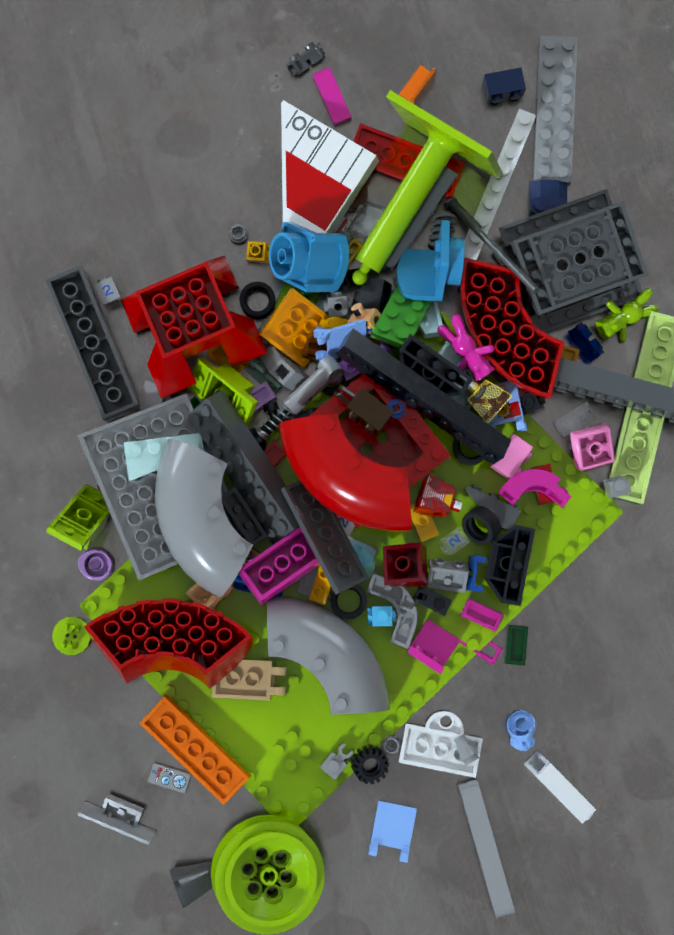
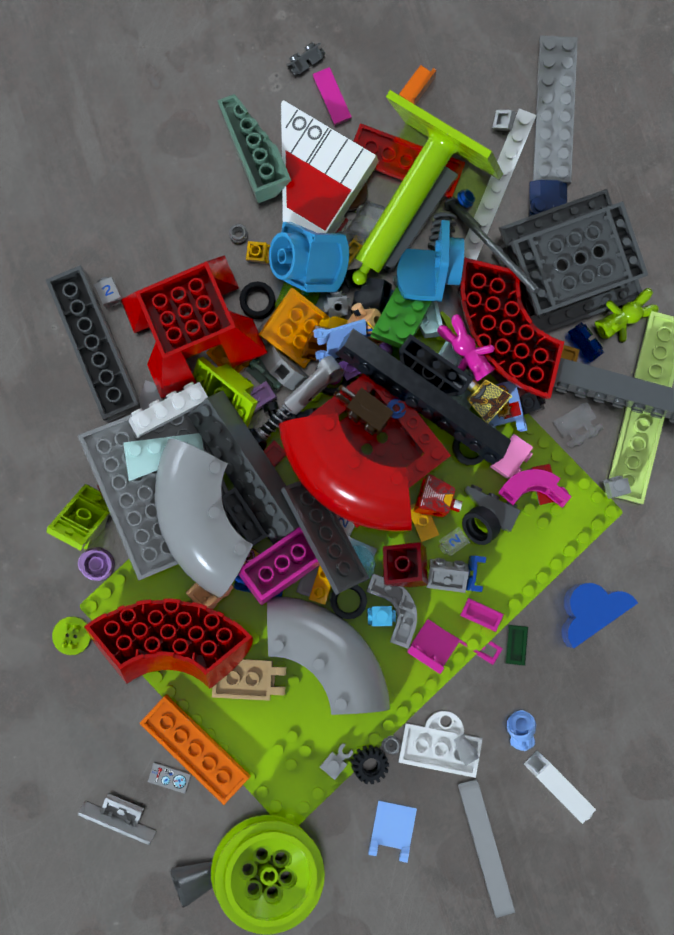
(167, 410): none -> white brick
(256, 151): none -> sand green wedge
(432, 600): black leg -> none
(466, 198): none -> blue plate
(504, 85): dark blue brick -> none
(504, 120): none -> light grey plate
(509, 564): black wedge -> none
(591, 610): none -> blue brick
(601, 452): bright pink brick -> none

